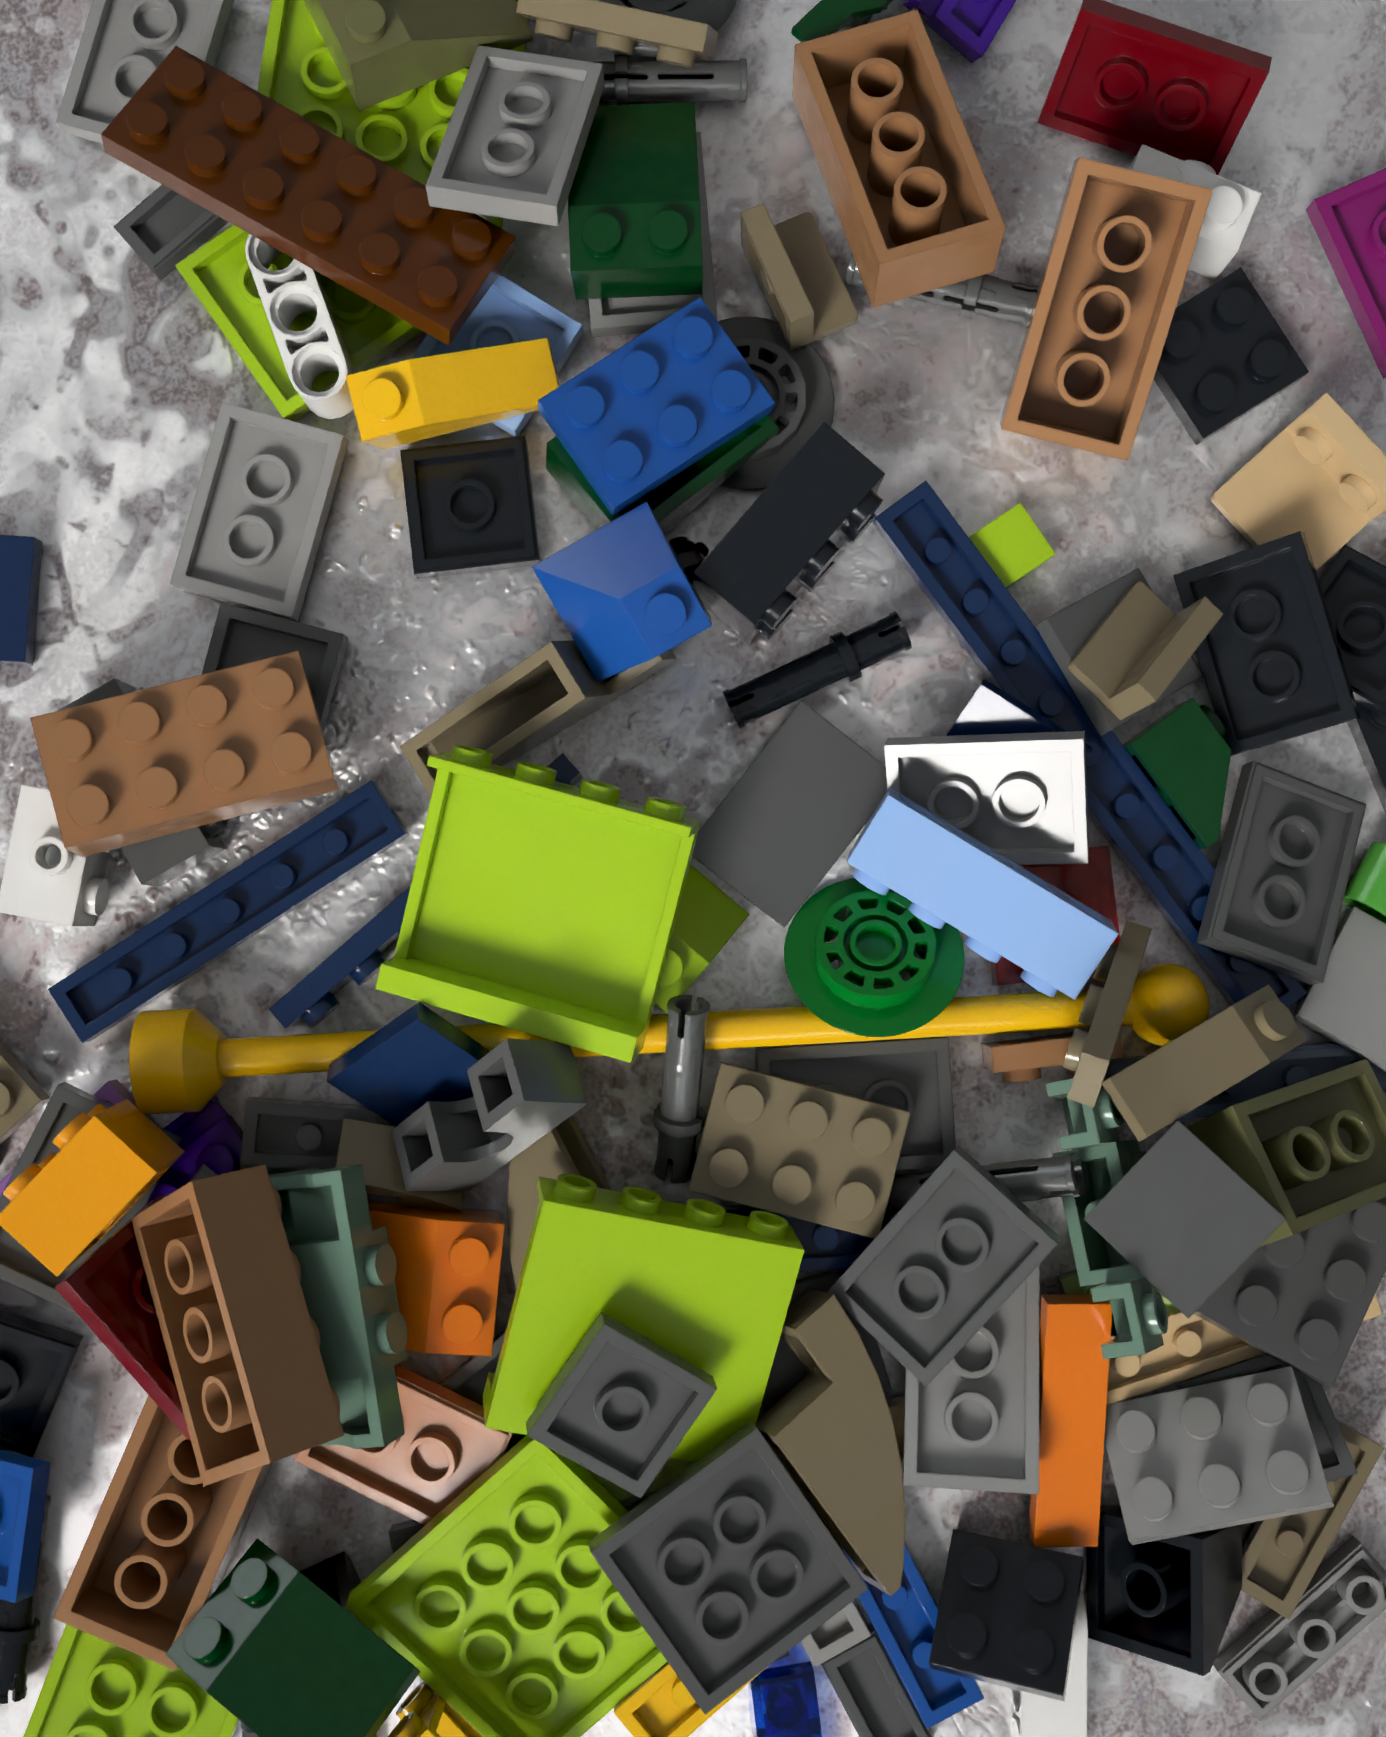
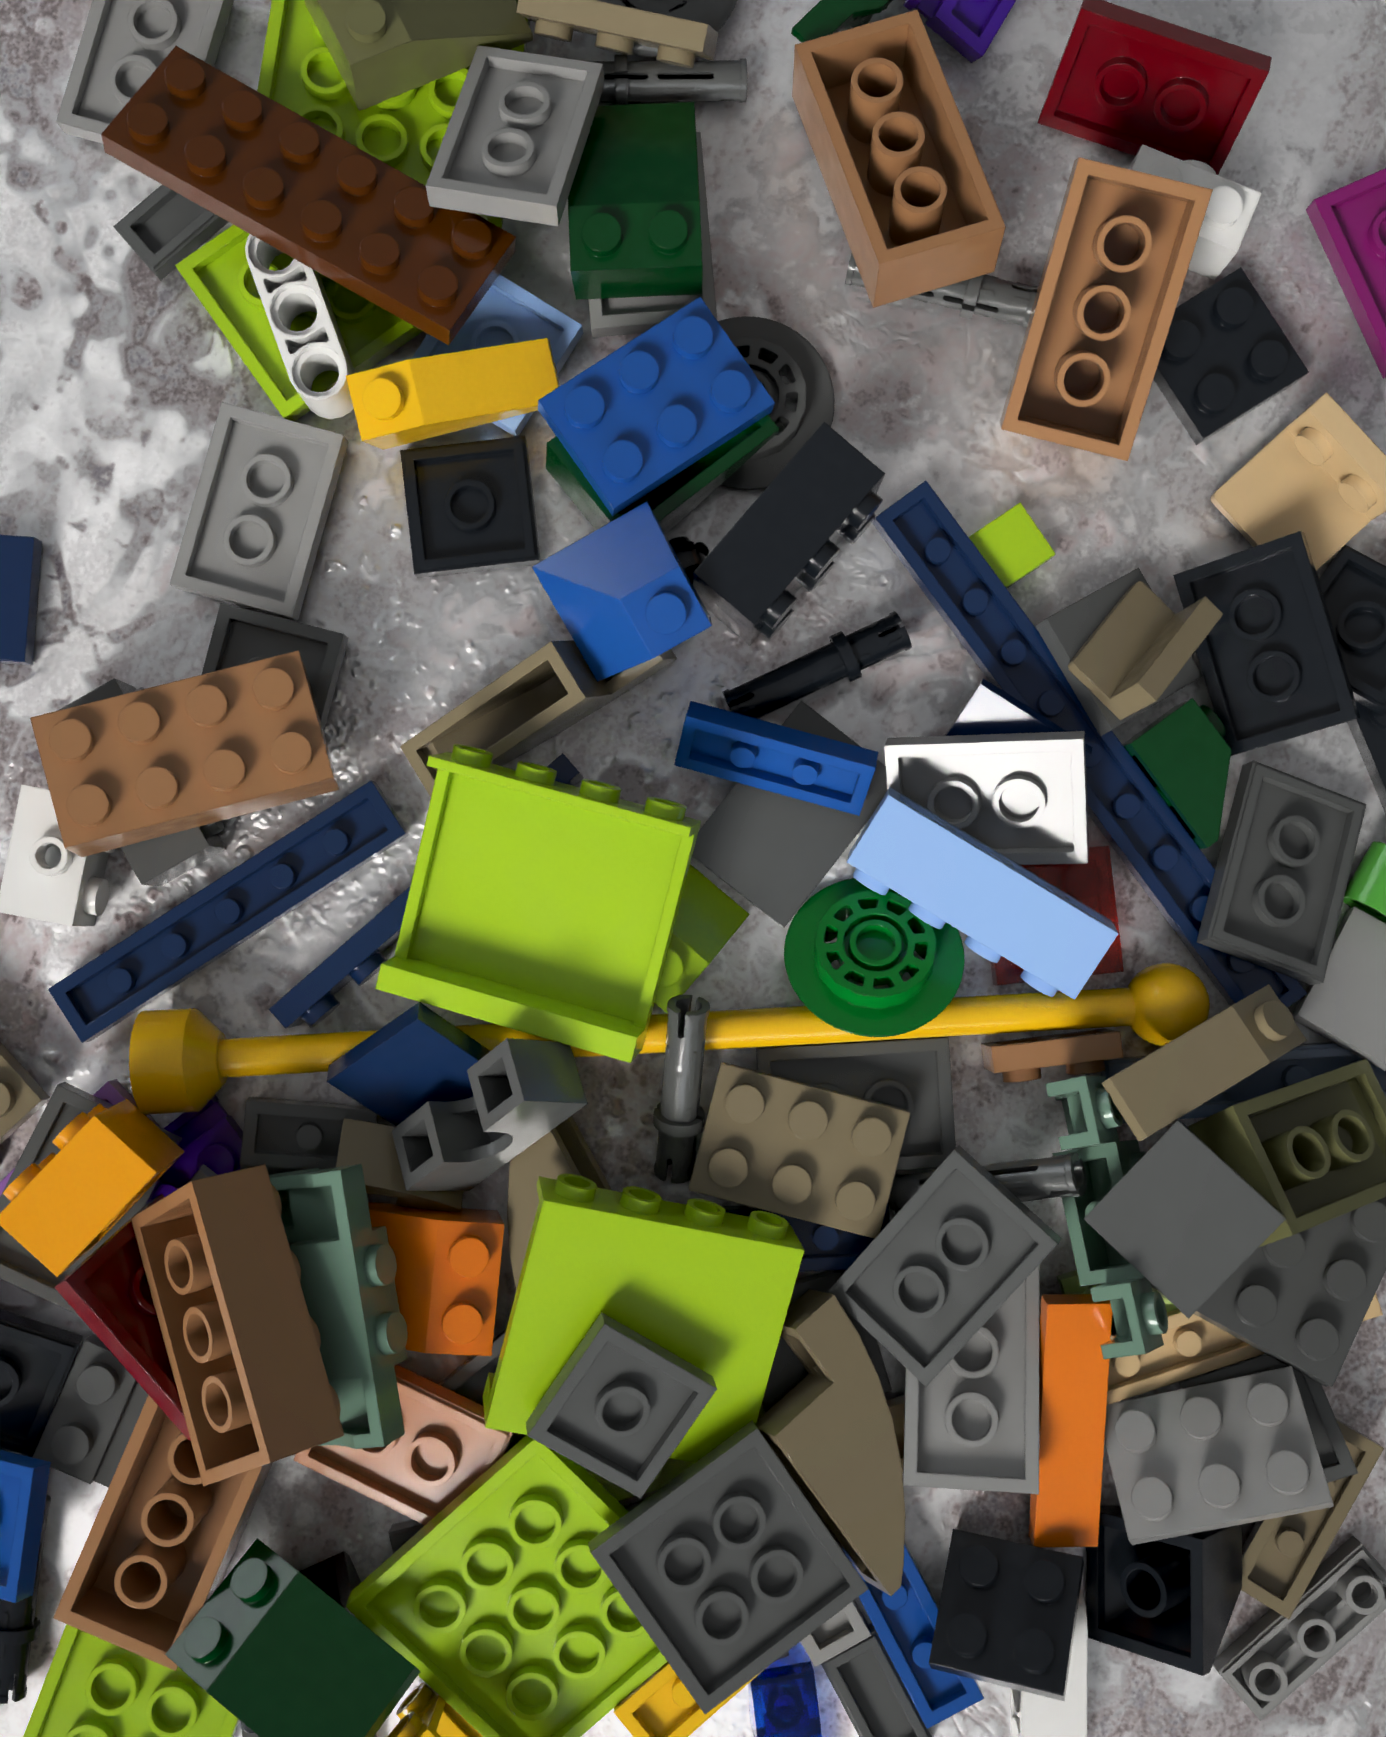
(92, 1416): none -> dark grey plate
(775, 758): none -> blue plate
(796, 276): dark tan panel -> none
(1104, 1012): dark tan plate -> none

